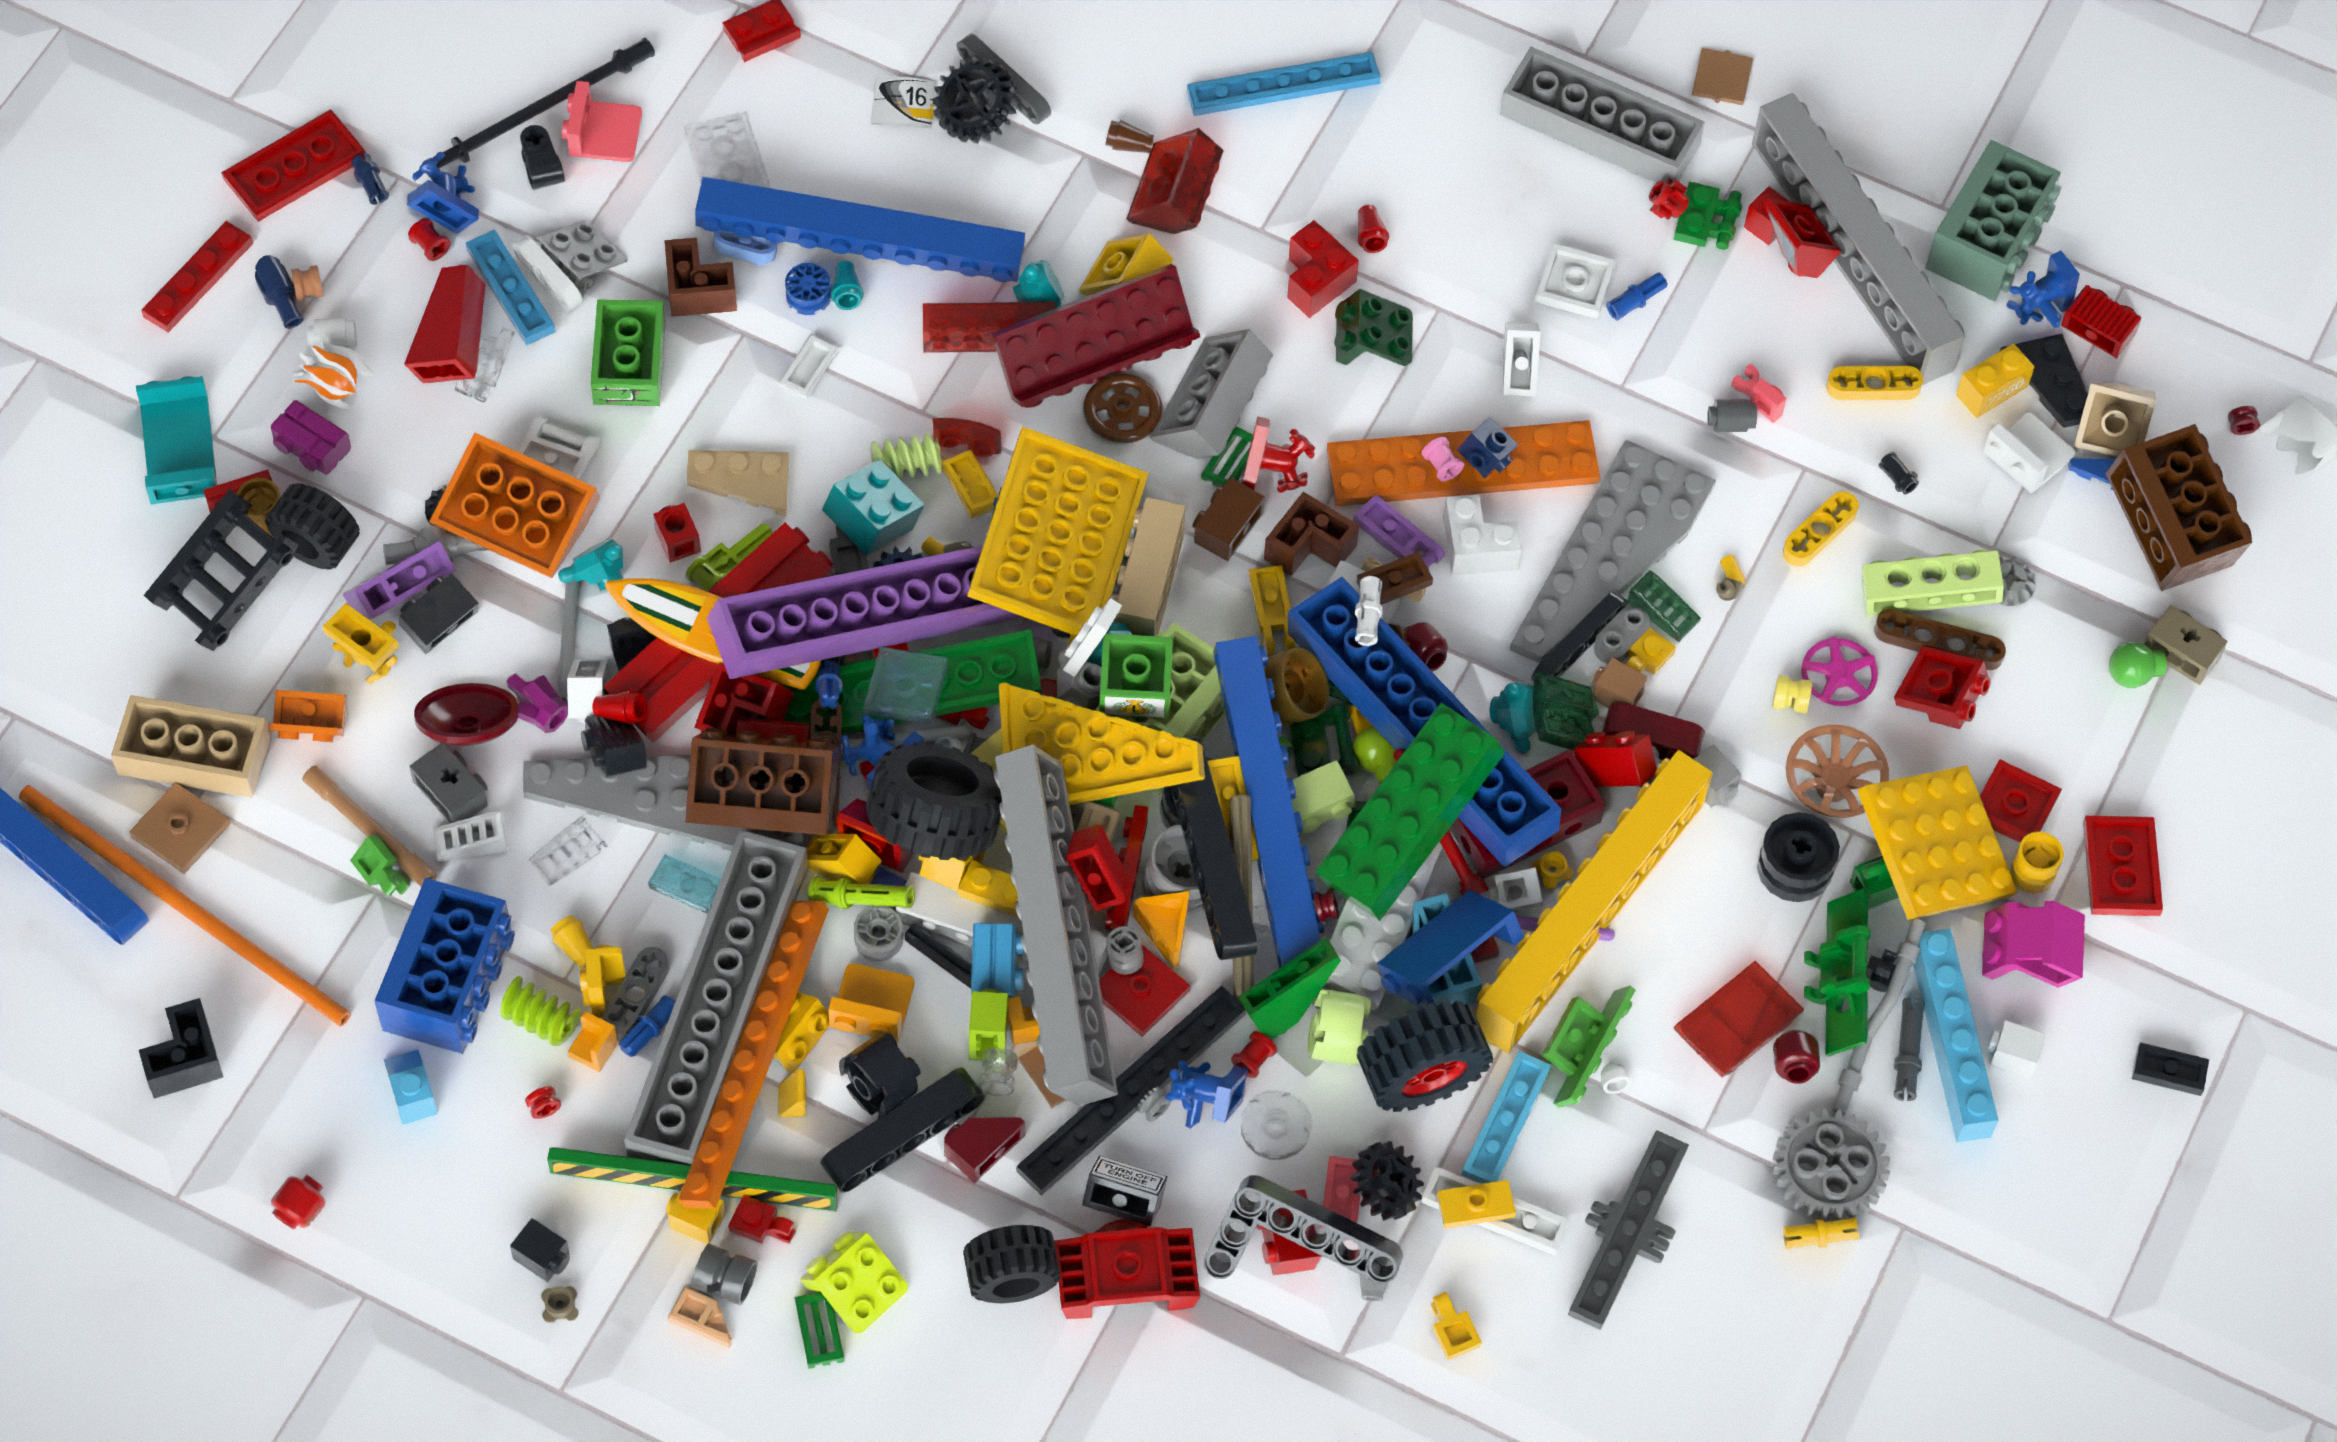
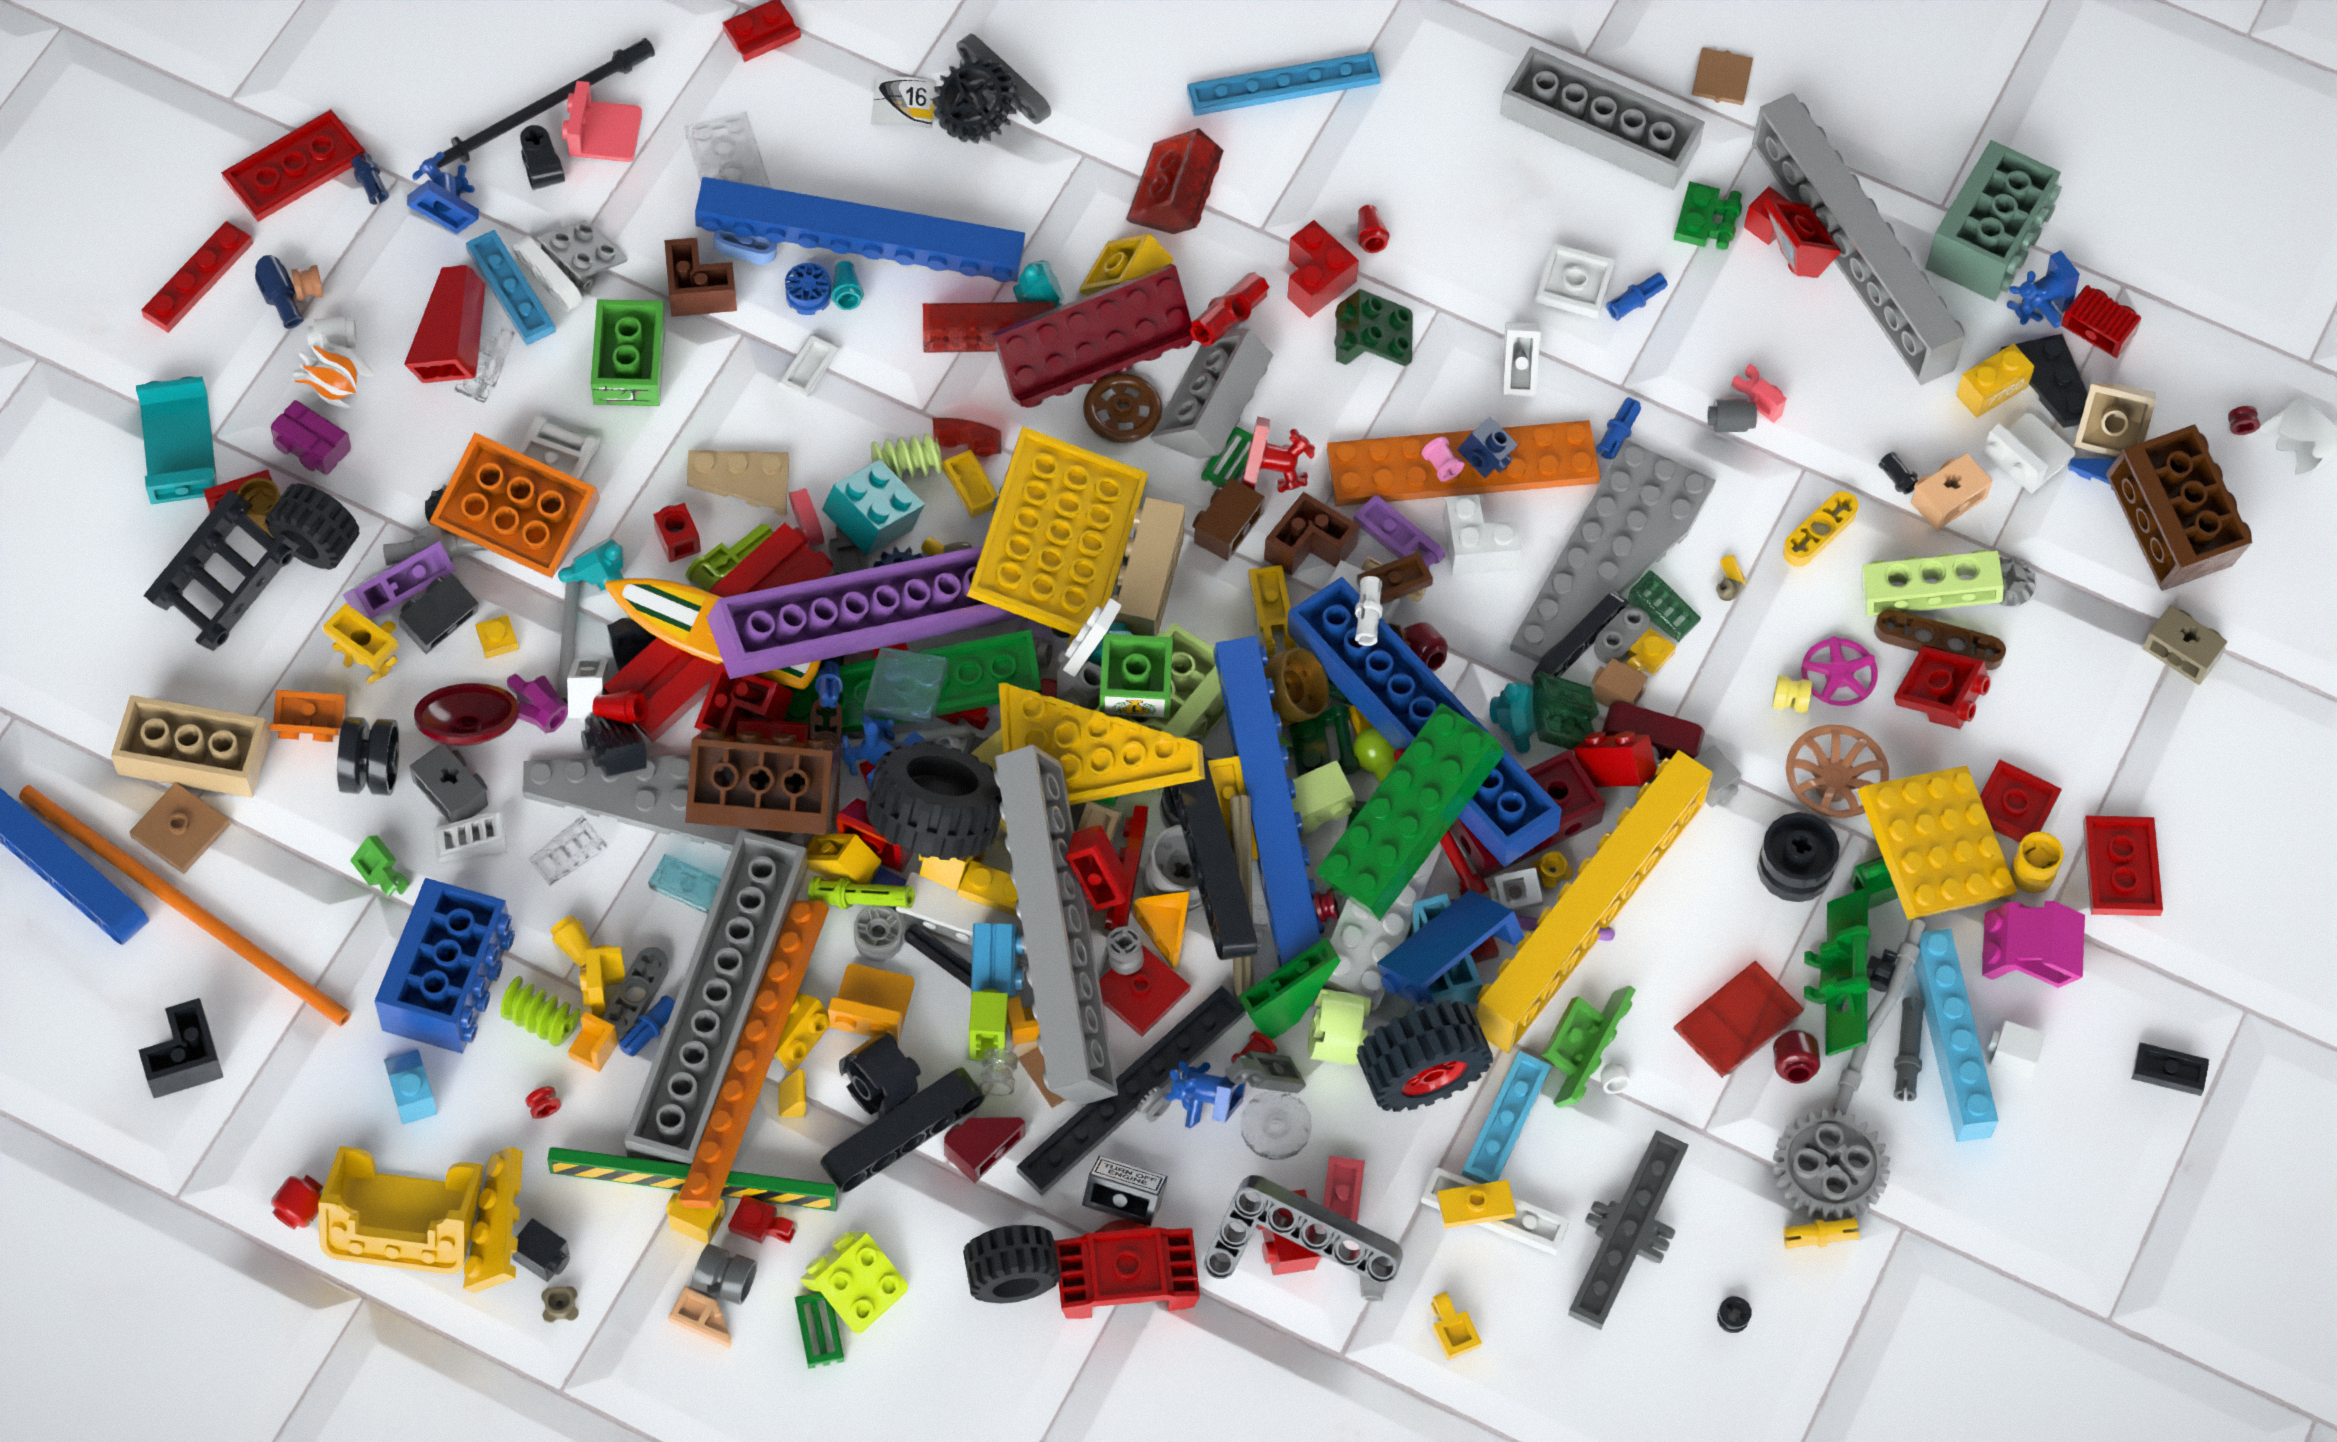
(330, 792): medium nougat piece -> none
(368, 756): none -> black wheel
(397, 1217): none -> yellow windscreen
(429, 239): red bush -> none
(496, 636): none -> yellow plate
(497, 1213): none -> yellow wing
(806, 516): none -> coral beam
(1128, 138): reddish brown cone -> none
(1229, 309): none -> red piece
(1266, 1072): none -> dark grey hinge
(1387, 1180): black gear -> none
(1619, 428): none -> blue axle
(1668, 199): red gear -> none
(1745, 1315): none -> black bush
(1884, 373): yellow beam -> none
(1951, 491): none -> light nougat brick
(2136, 664): bright green piece -> none

